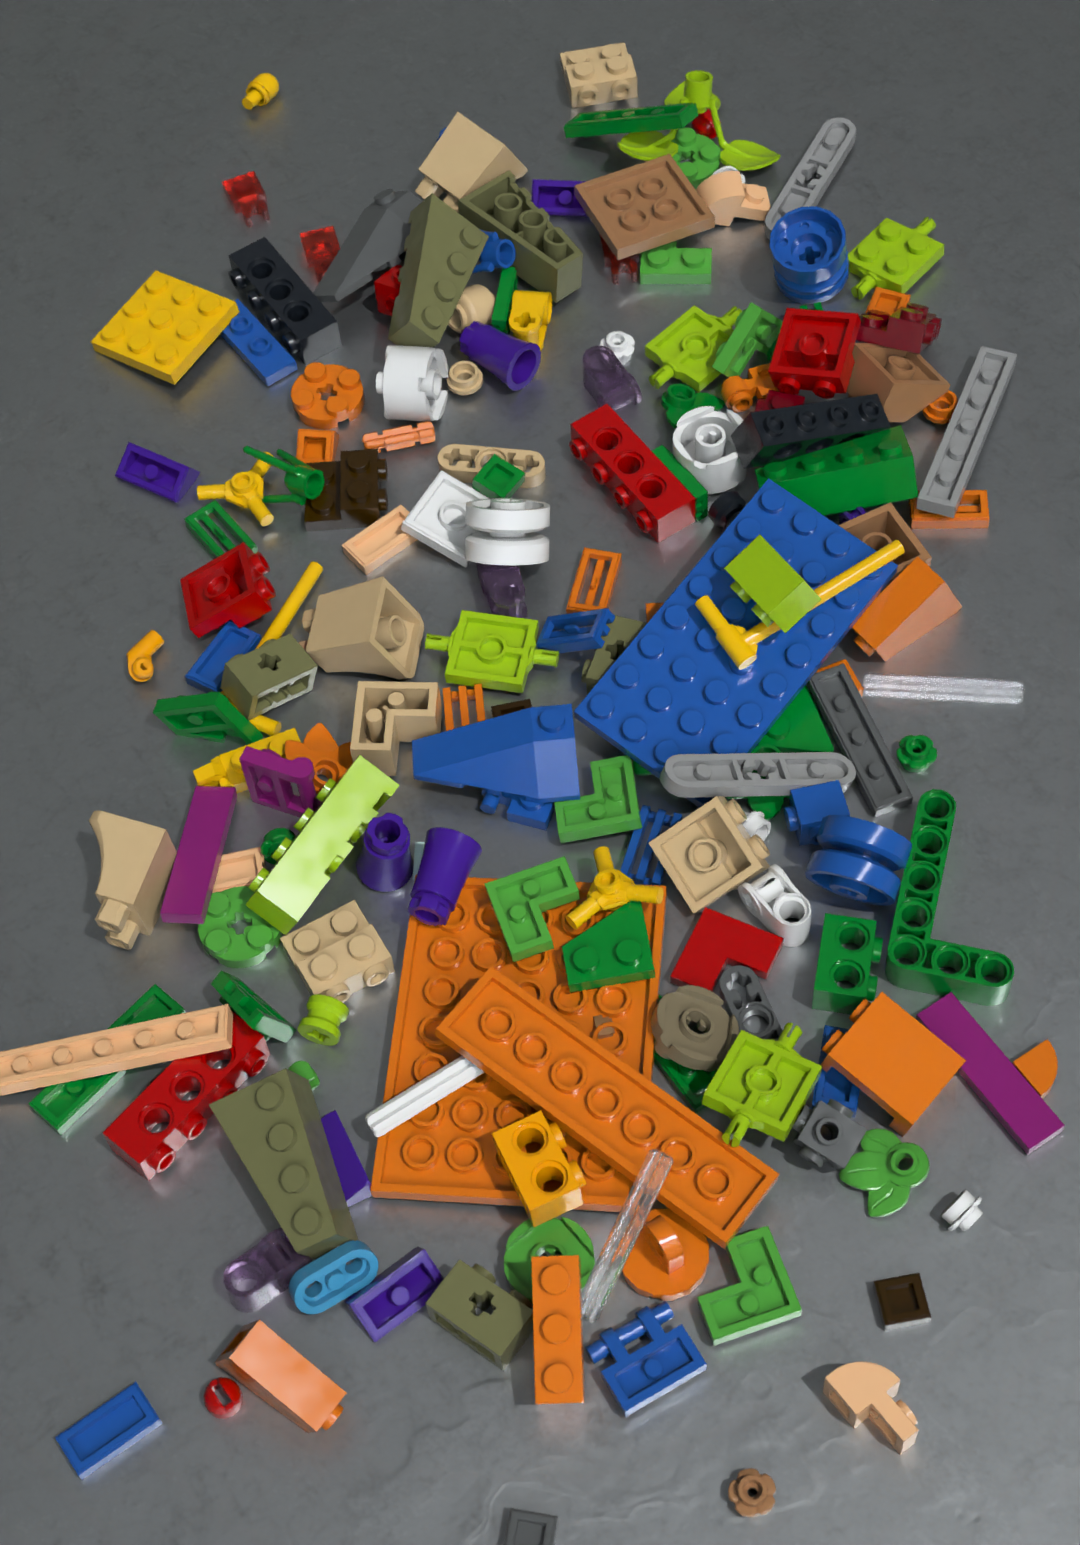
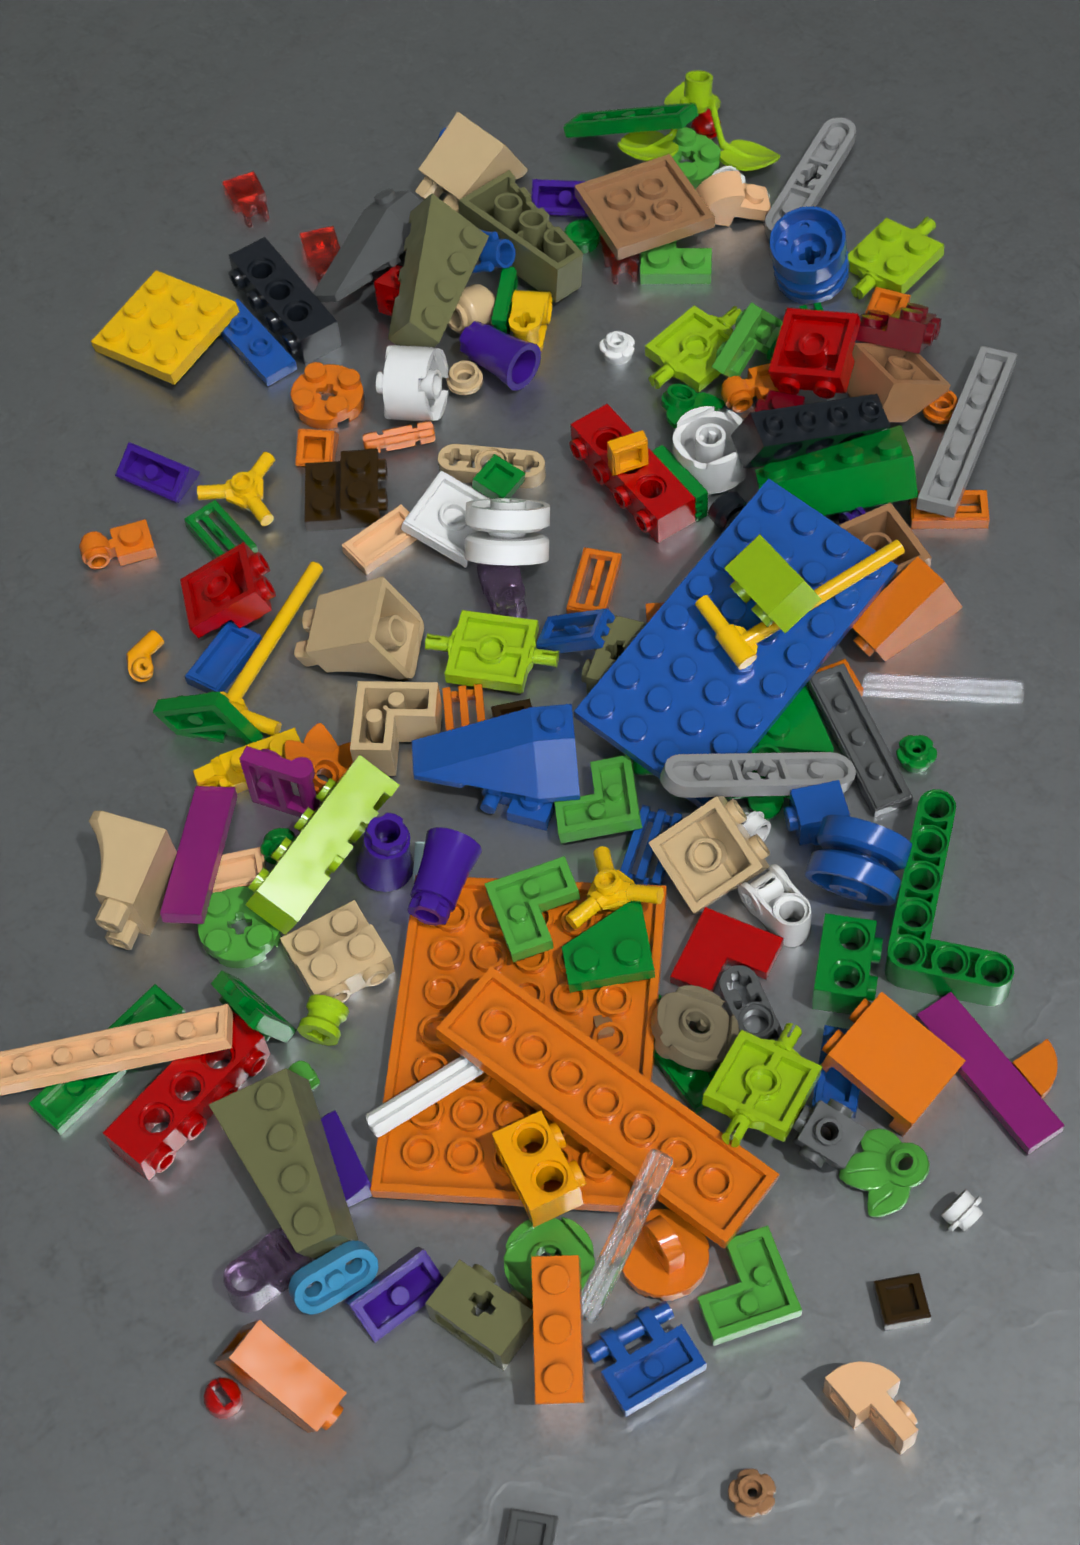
(108, 1431): blue tile -> none
(128, 543): none -> orange plate
(260, 91): yellow cylinder -> none
(268, 676): olive brick -> none
(299, 477): green plant -> none
(583, 235): none -> green tile
(599, 75): tan plate -> none
(608, 379): clear purple piece -> none
(627, 452): none -> light orange tile

